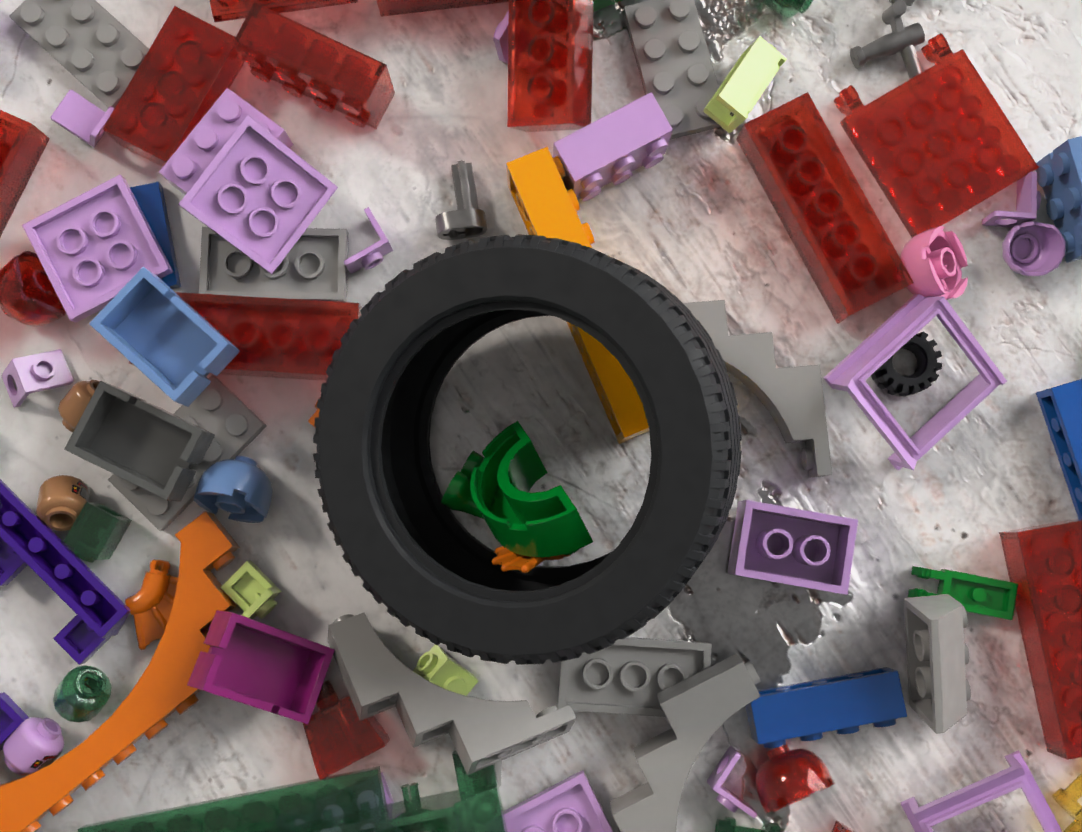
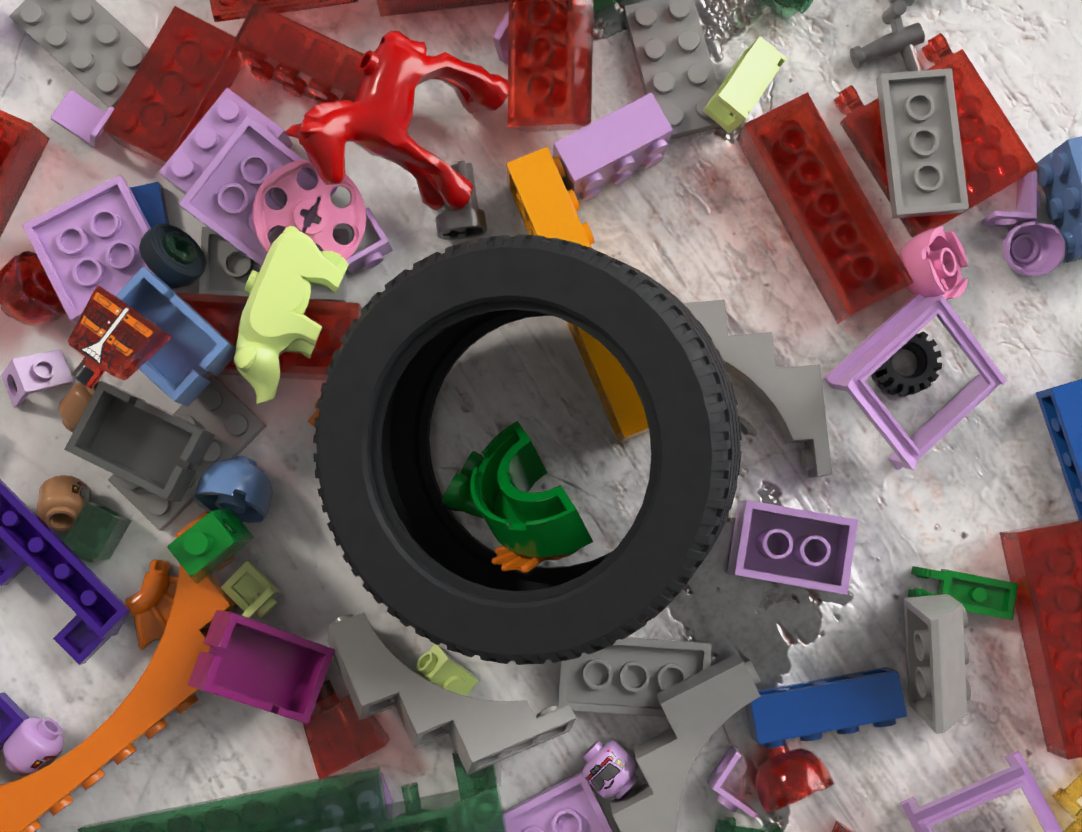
(82, 694): clear green head -> none
(113, 339): none -> clear red torso
(172, 255): none -> black wheel
(210, 543): none -> green torso
(276, 308): none -> yellowish green animal
(300, 199): none -> bright pink wedge
(384, 111): none -> red animal
(609, 769): none -> lavender head
(922, 143): none -> light grey plate

